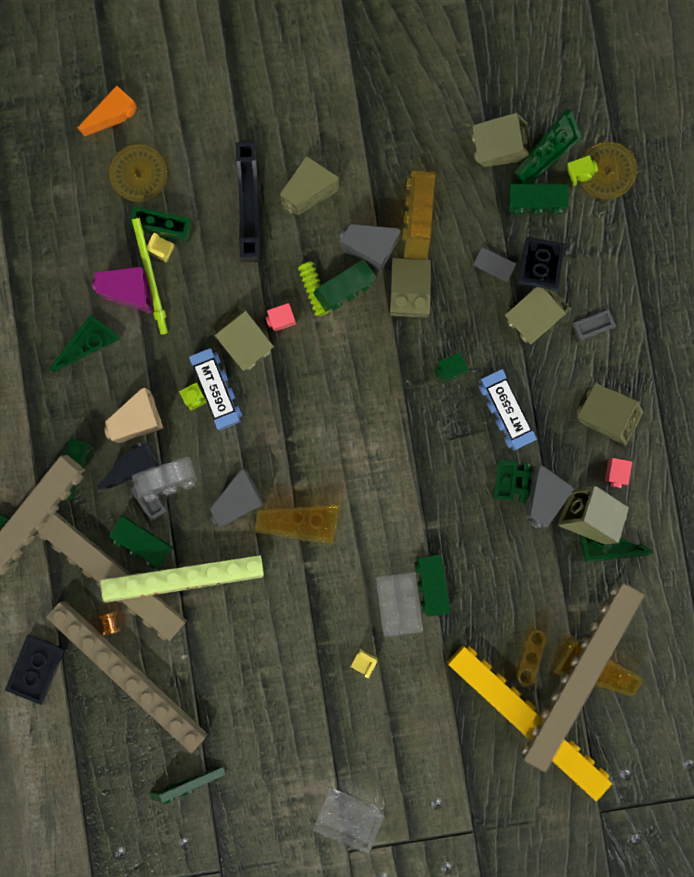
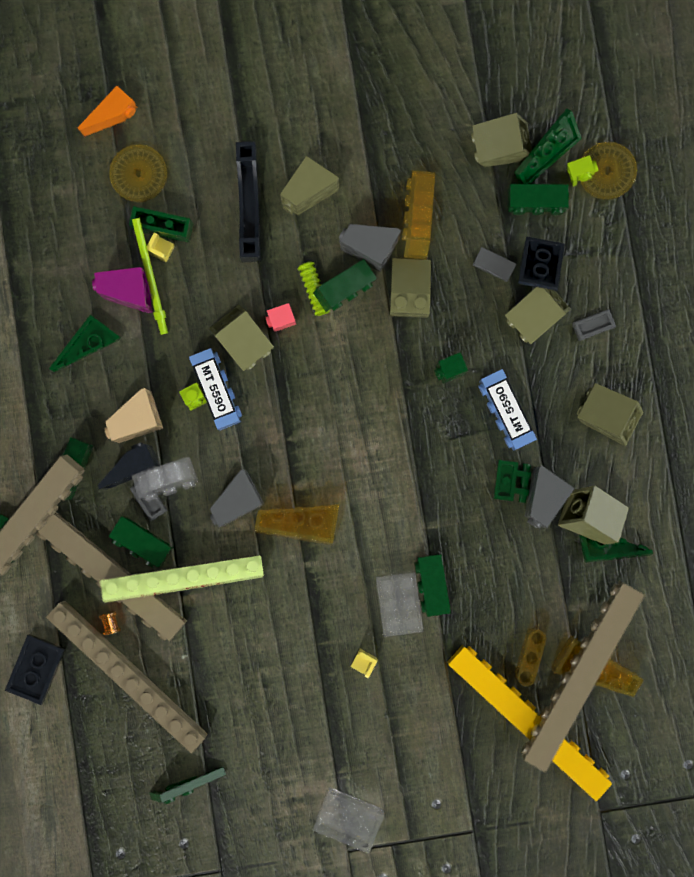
(618, 472): coral brick -> none

